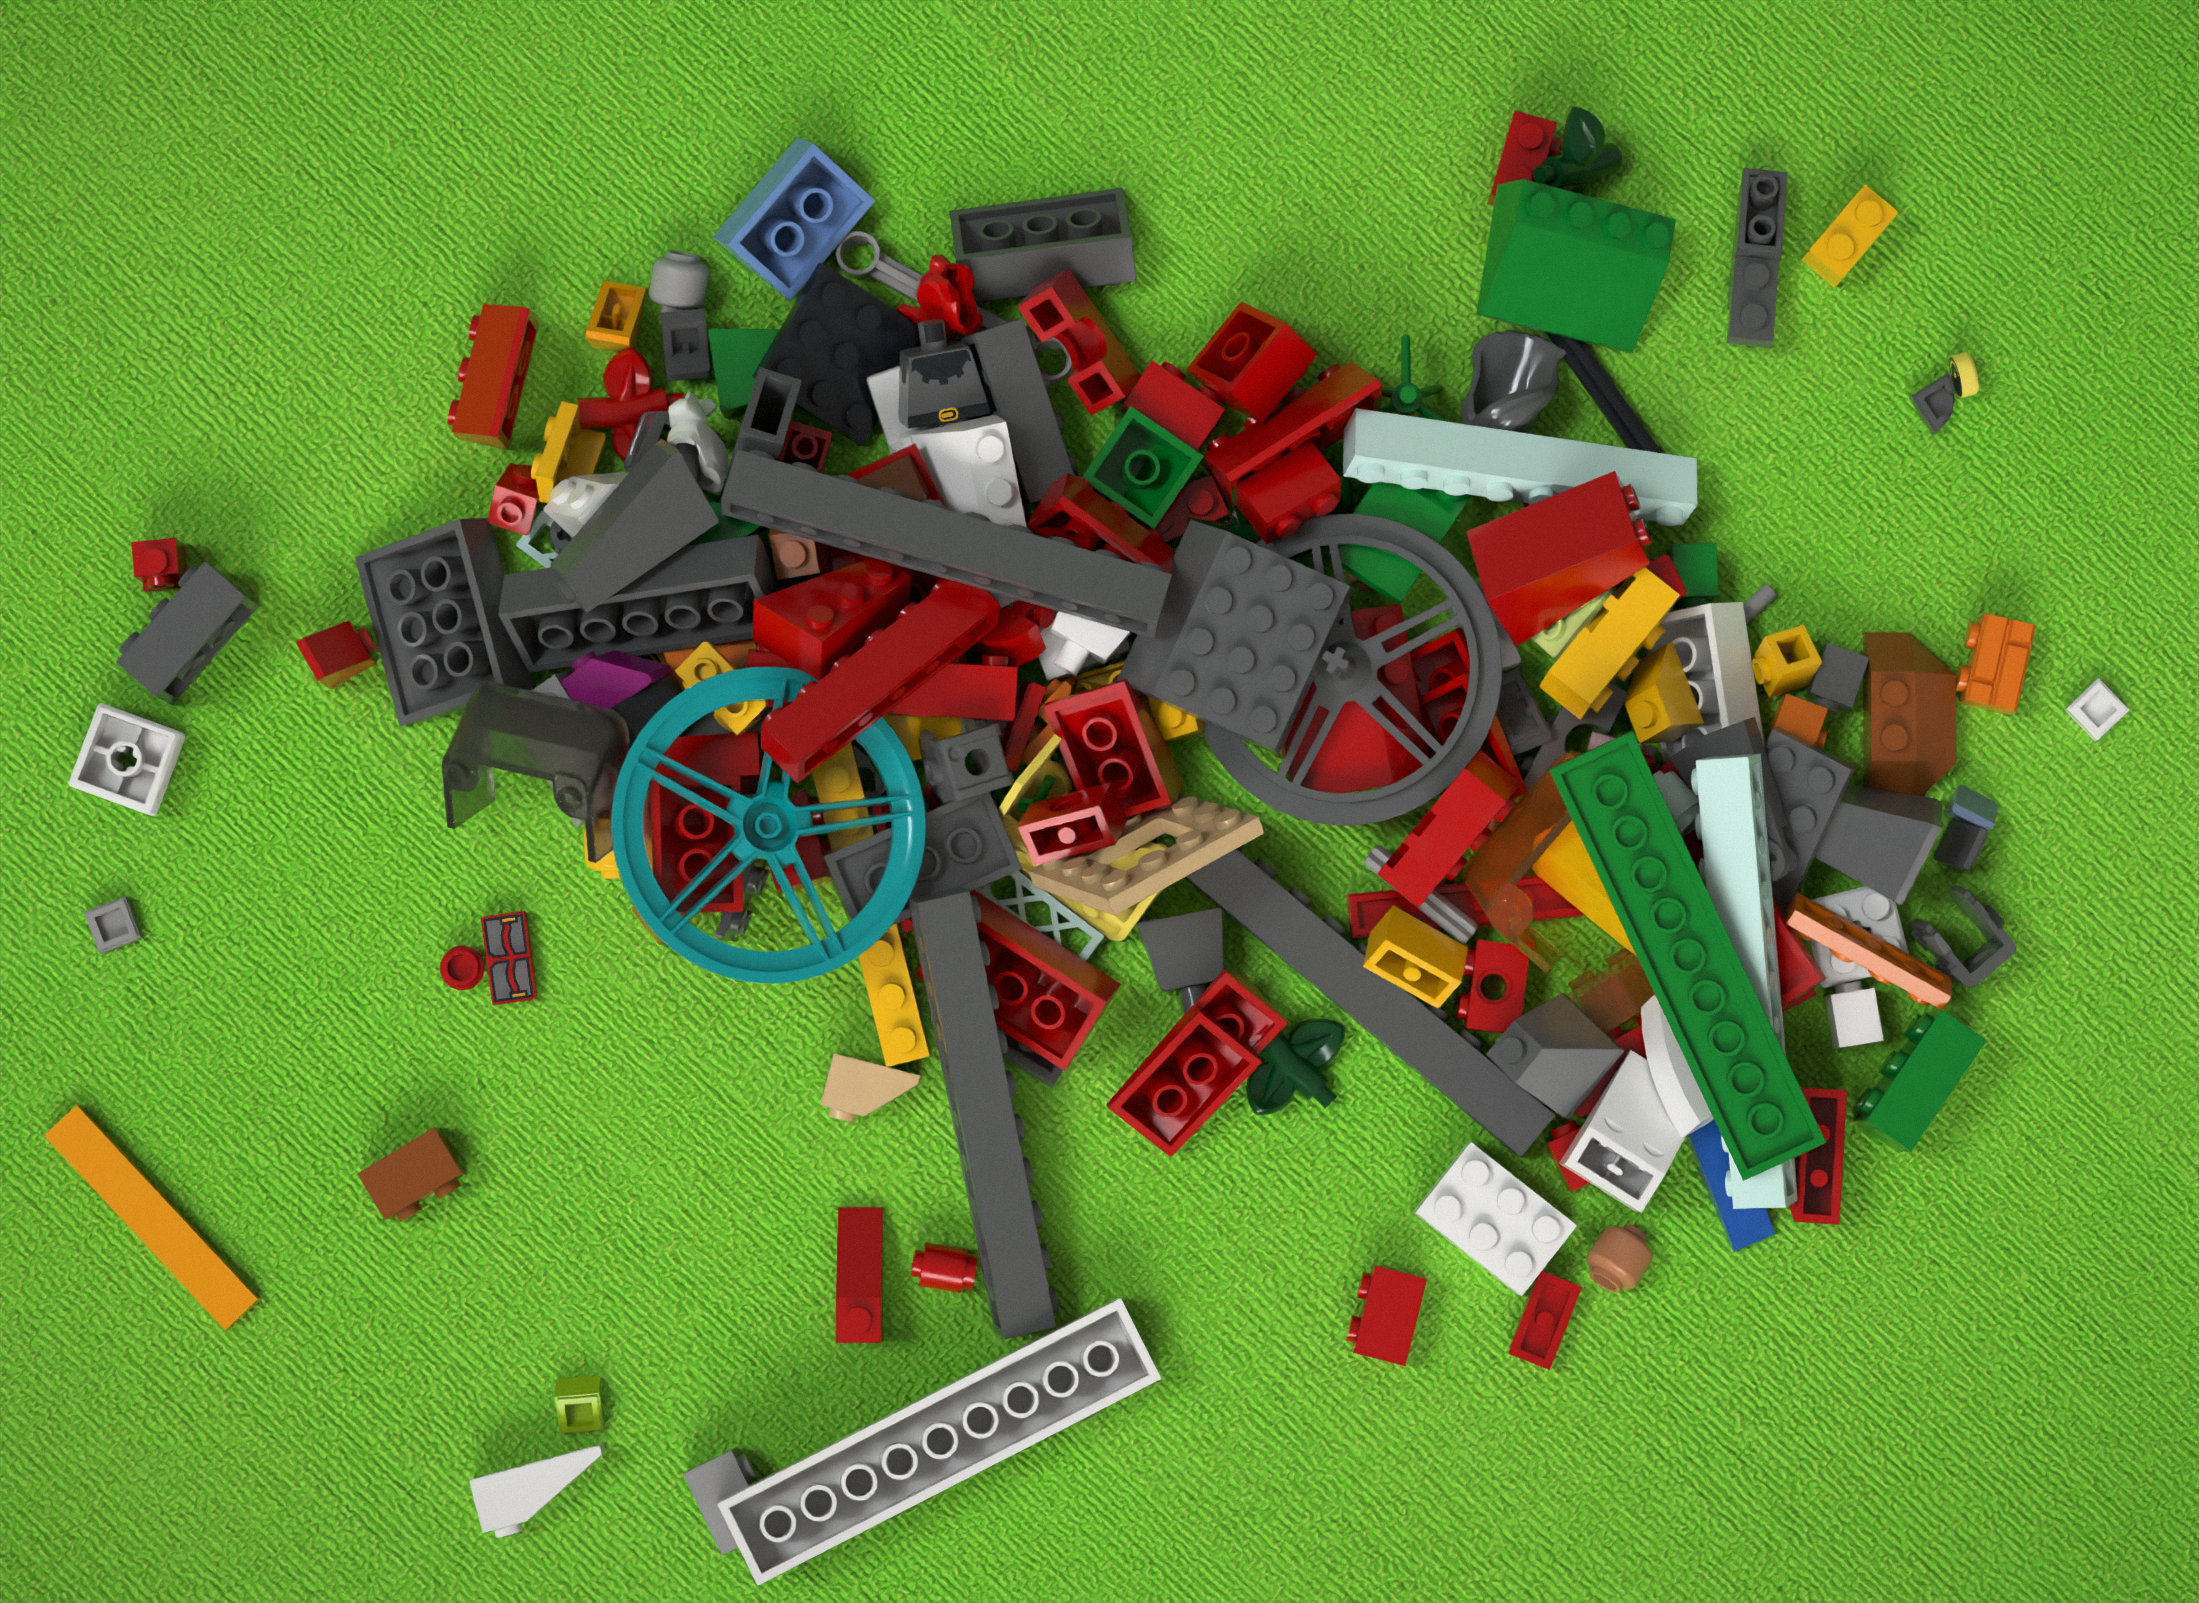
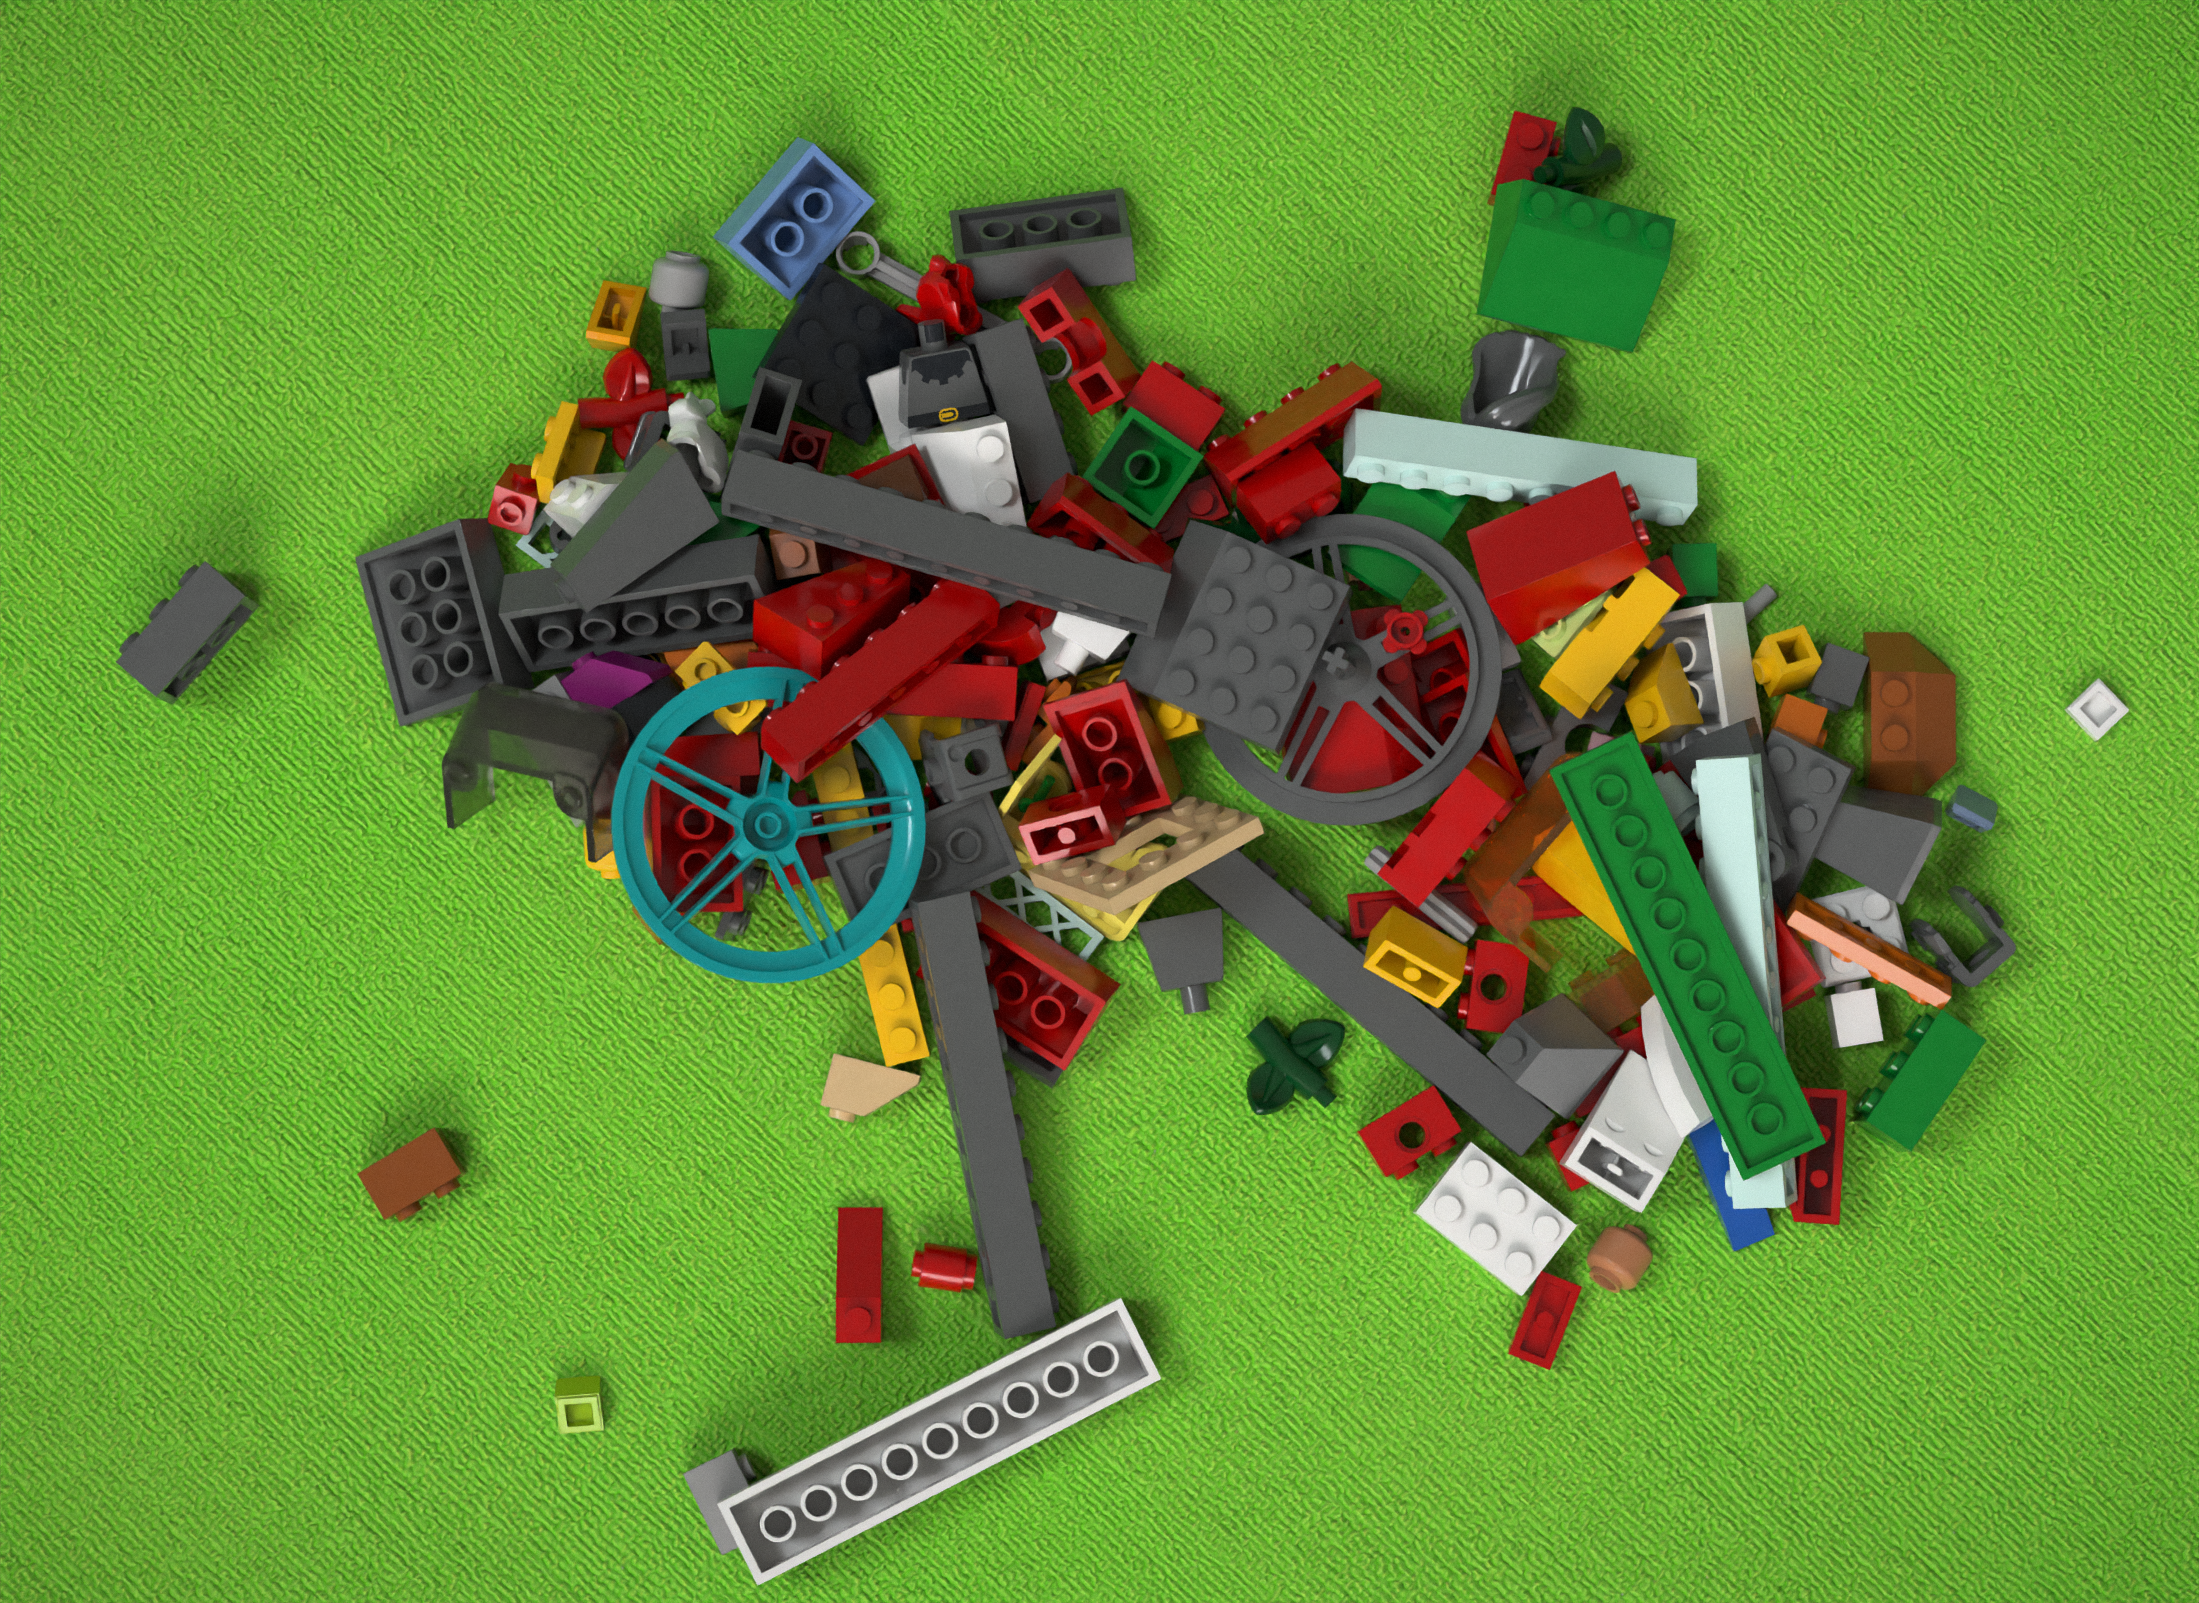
(113, 925): light grey tile -> none
(117, 732): white brick -> none
(152, 1217): light orange tile -> none
(159, 563): red brick -> none
(338, 653): red slope -> none
(462, 968): red plate -> none
(494, 375): red slope -> none
(509, 958): tile -> none
(522, 1491): white slope -> none
(1199, 1062): red slope -> none
(1252, 361): red brick -> none
(1383, 1140): none -> red brick
(1386, 1315): red brick -> none
(1407, 397): green plant -> none
(1414, 622): none -> red plate
(1605, 394): black axle -> none
(1756, 257): dark grey slope -> none
(1849, 236): yellow brick -> none
(1935, 403): dark grey tile -> none
(1960, 846): dark grey slope -> none
(1966, 382): light yellow tile -> none
(1995, 663): orange brick -> none

